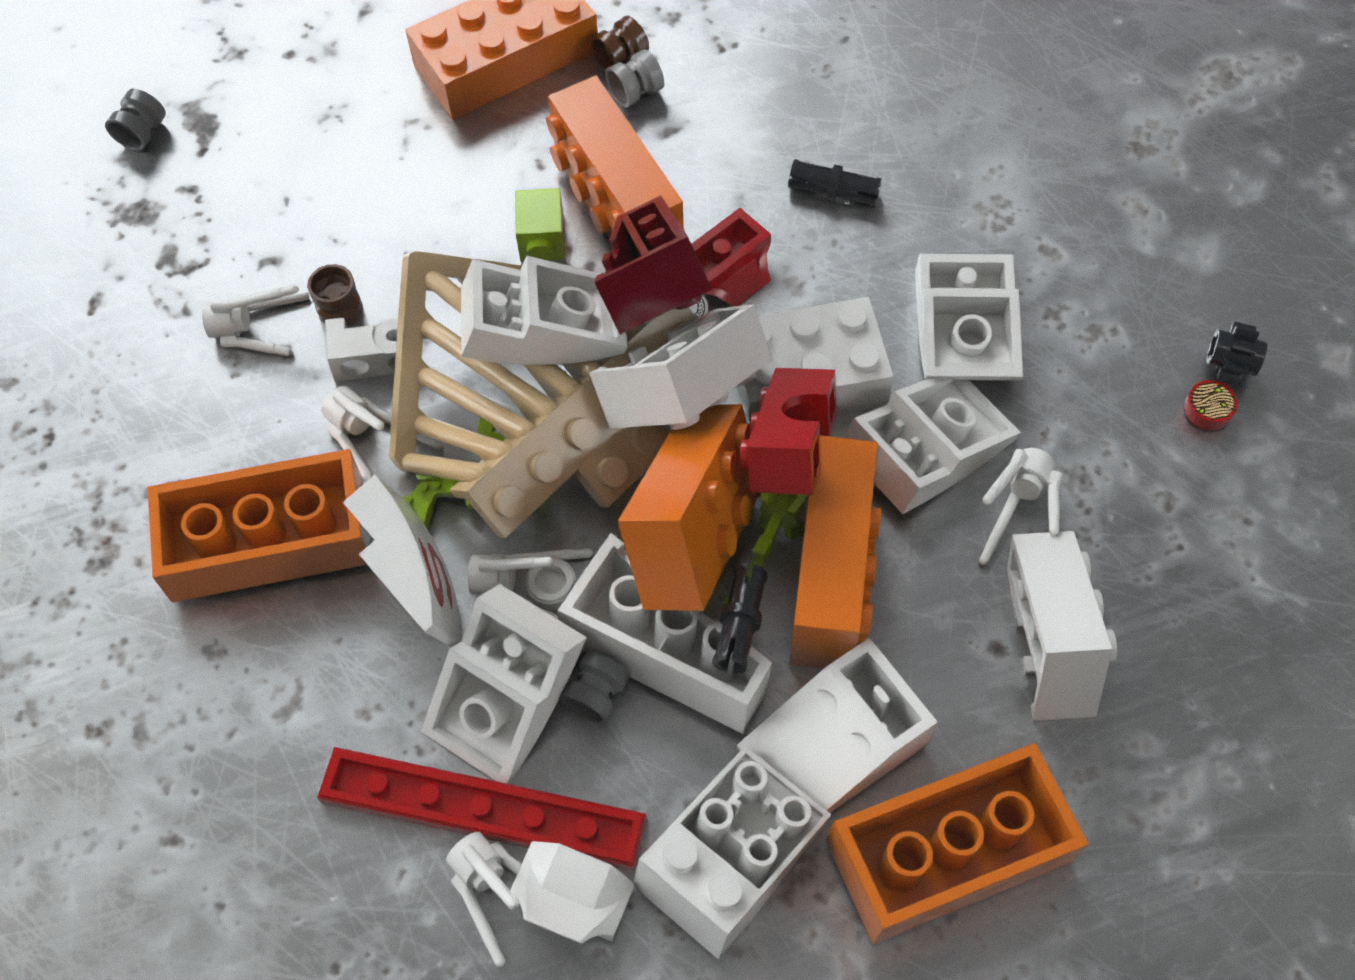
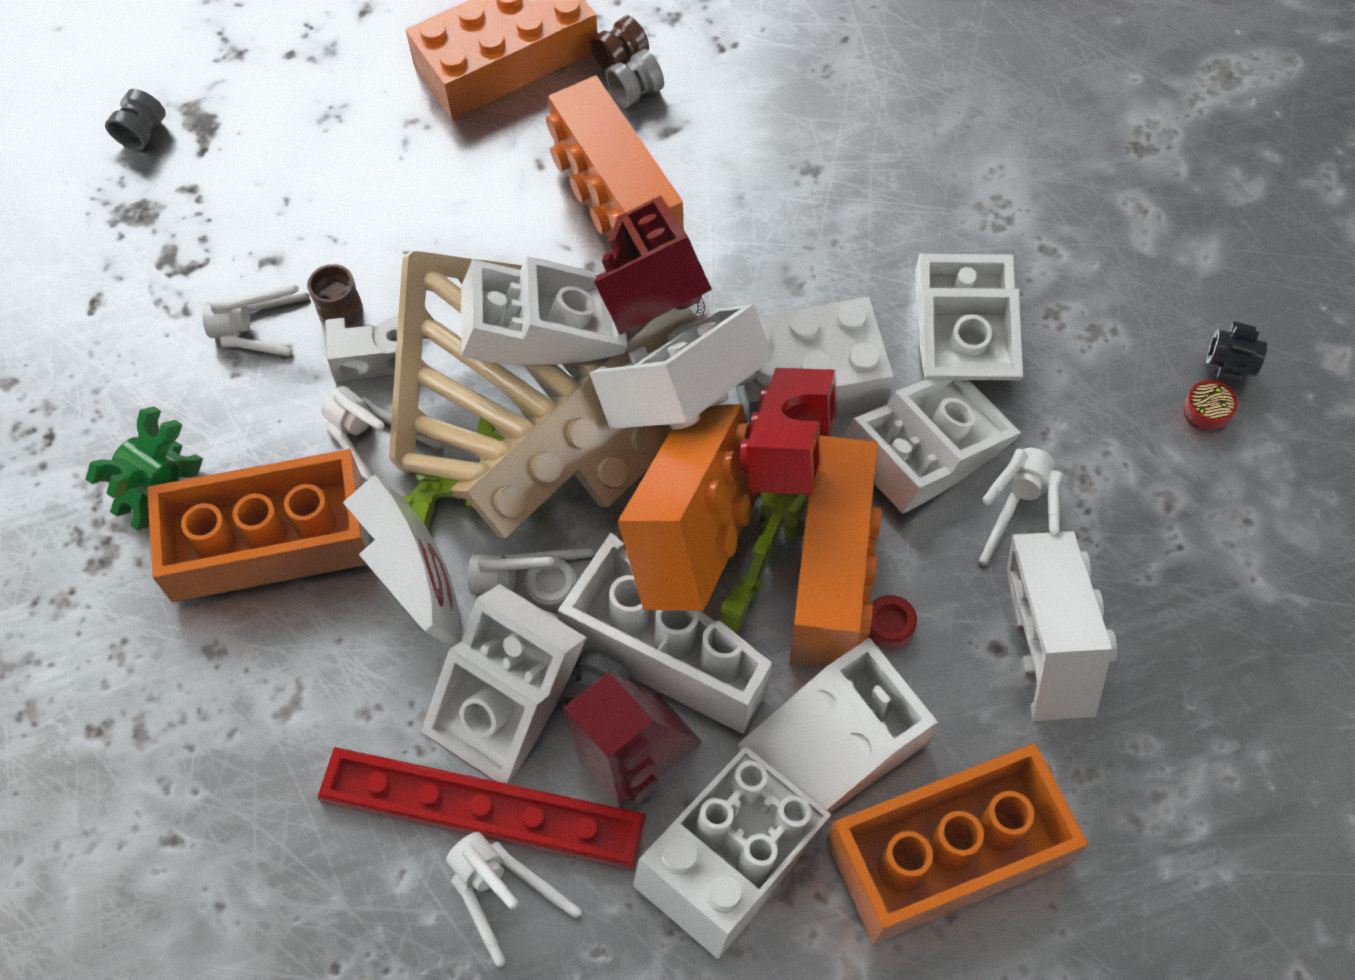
(141, 463): none -> green pin
(540, 224): lime brick -> none
(571, 892): white slope -> none
(626, 737): none -> dark red wedge
(735, 257): red slope -> none
(740, 618): black pin -> none
(834, 182): black pin -> none
(892, 622): none -> red tile

